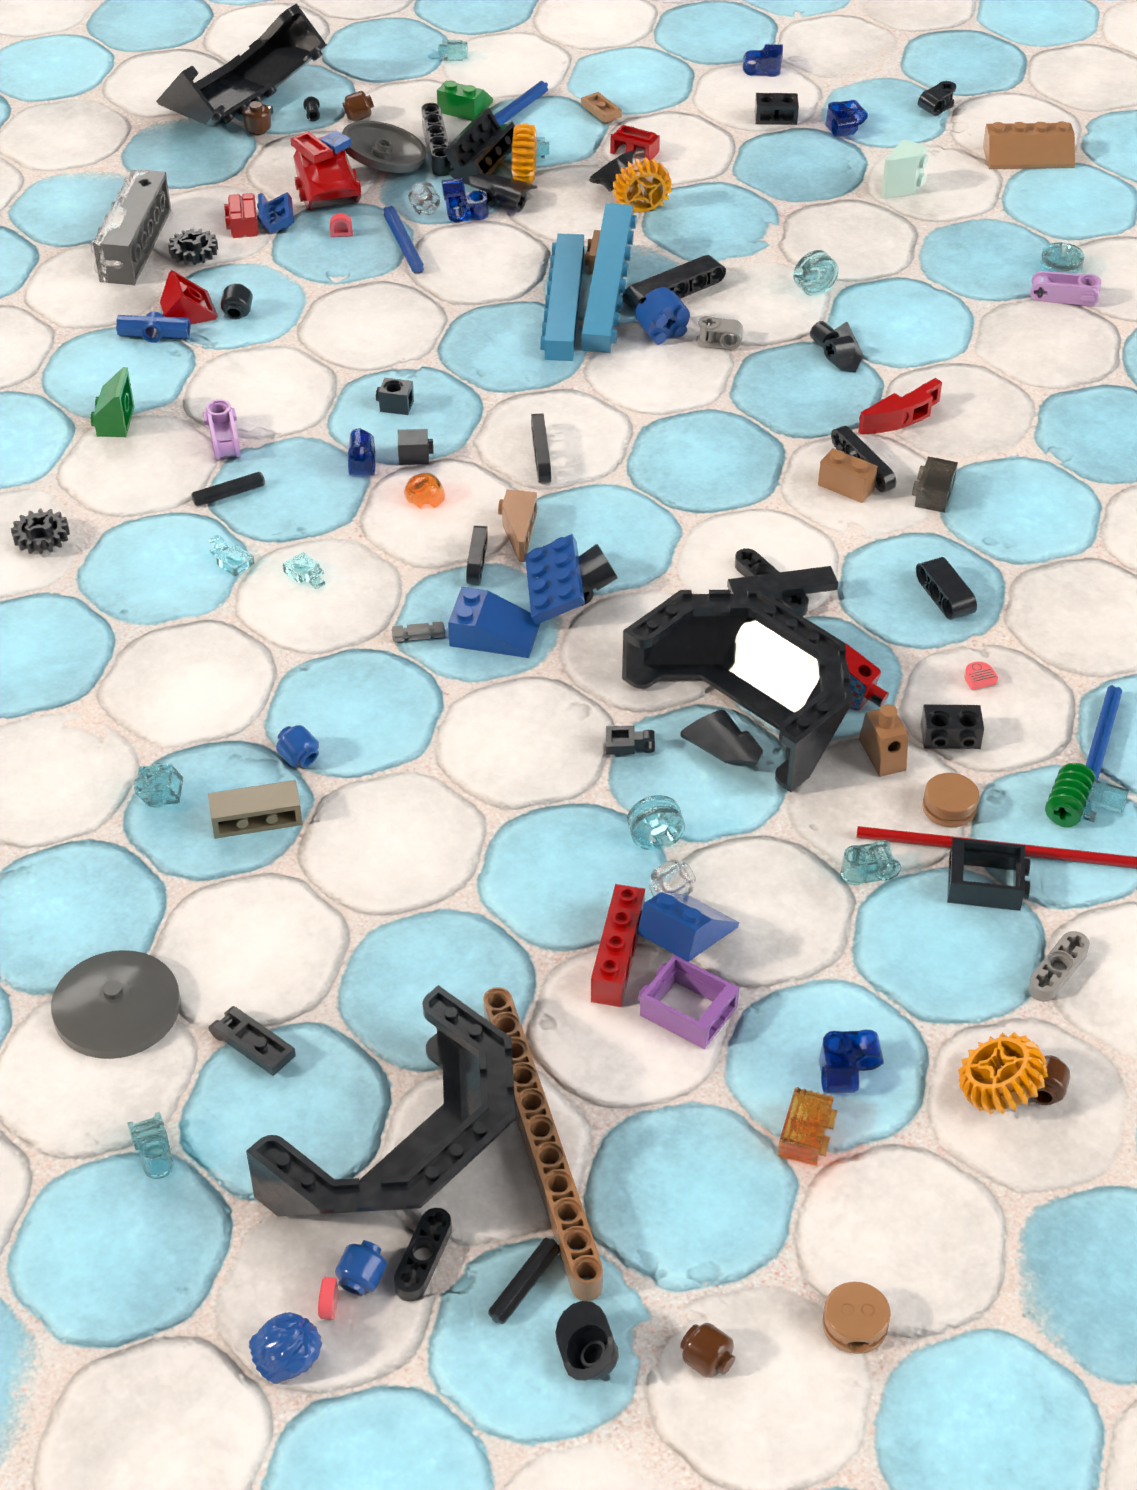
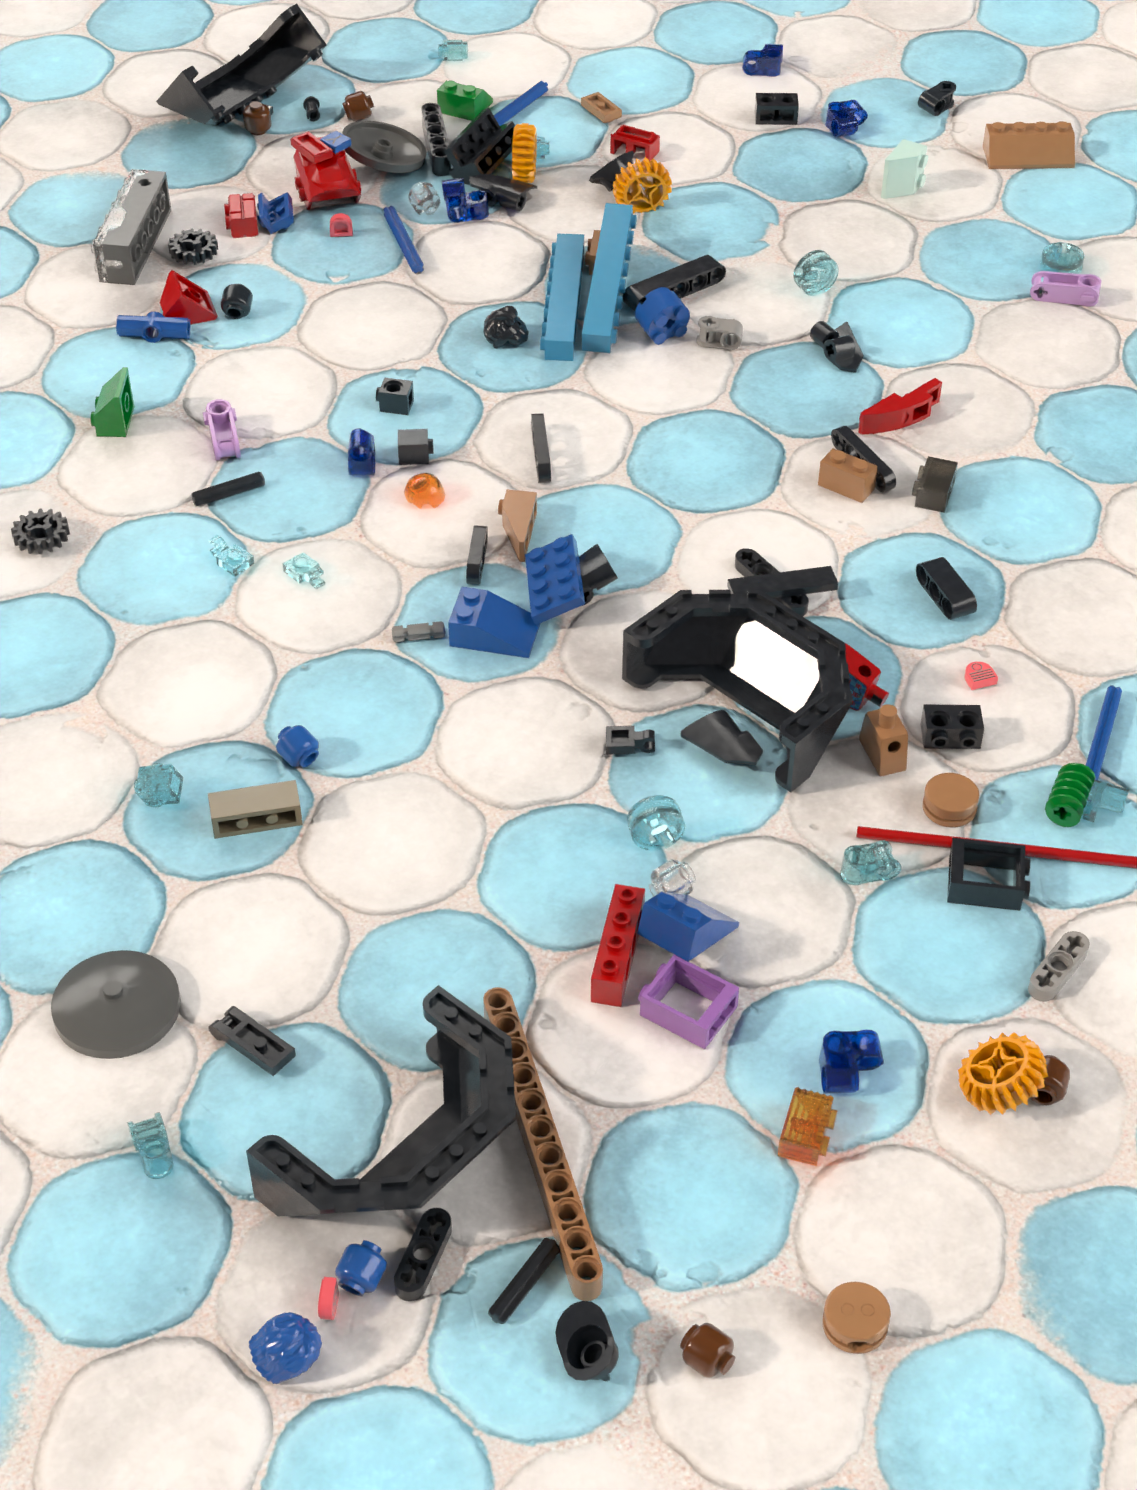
(505, 326): none -> black hair

